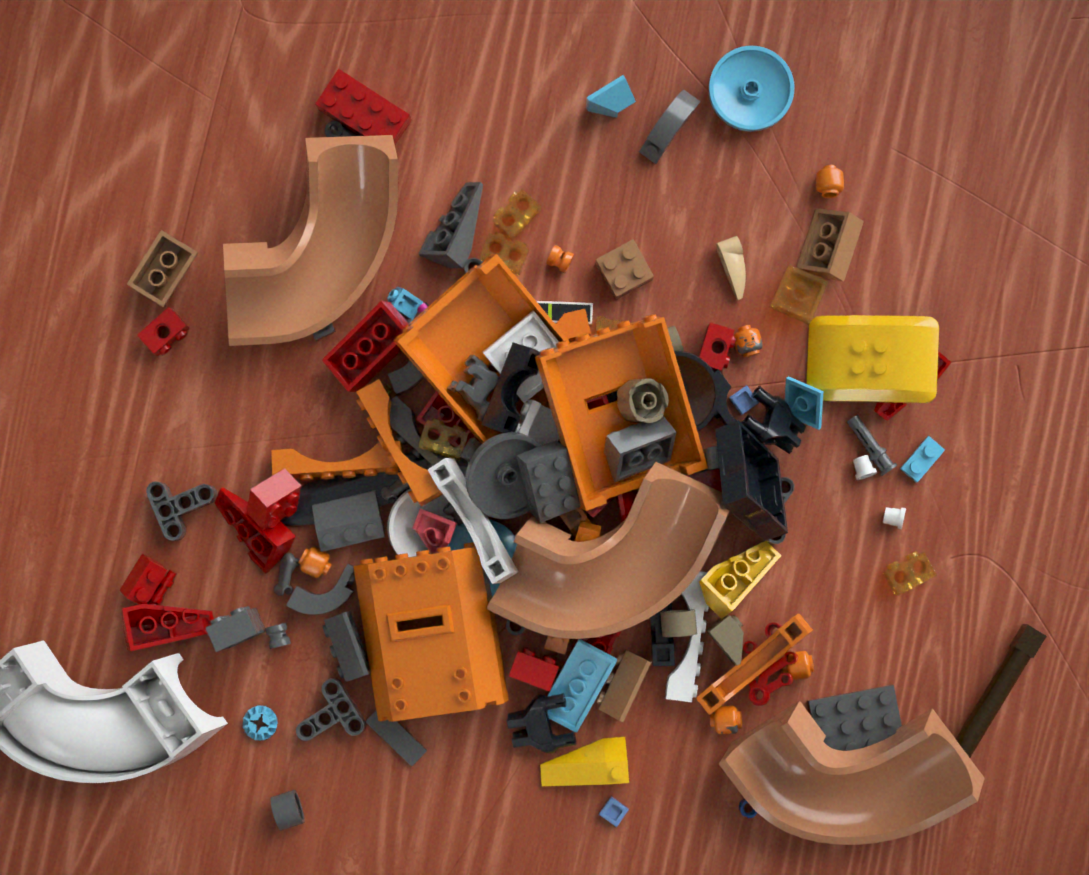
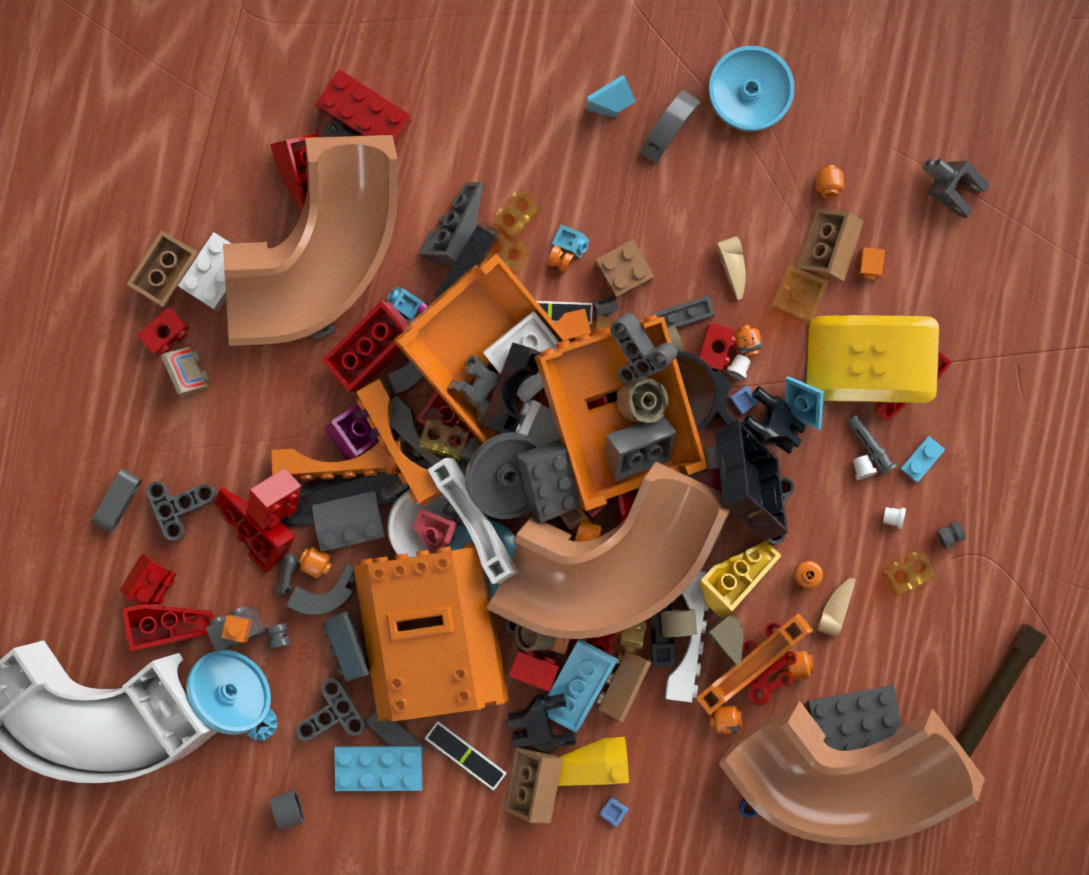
(116, 500): none -> dark grey beam
(186, 372): none -> dark tan slope
(206, 275): none -> white brick
(228, 692): none -> medium azure dish
(236, 628): none -> orange brick
(291, 164): none -> red wedge
(352, 433): none -> magenta slope
(378, 768): none -> medium azure plate
(465, 755): none -> black tile
(473, 254): none -> black arch
(531, 640): none -> dark tan piece
(533, 785): none -> medium nougat slope
(571, 241): none -> medium azure bracket
(605, 306): none -> dark grey plate
(633, 637): none -> clear yellow brick
(641, 354): none -> dark grey beam
(688, 312): none -> dark grey tile
(738, 367): none -> white piece
(800, 576): none -> orange head
(835, 609): none -> tan piece
(871, 263): none -> orange brick
(946, 177): none -> dark grey piece
(951, 534): none -> dark grey wheel

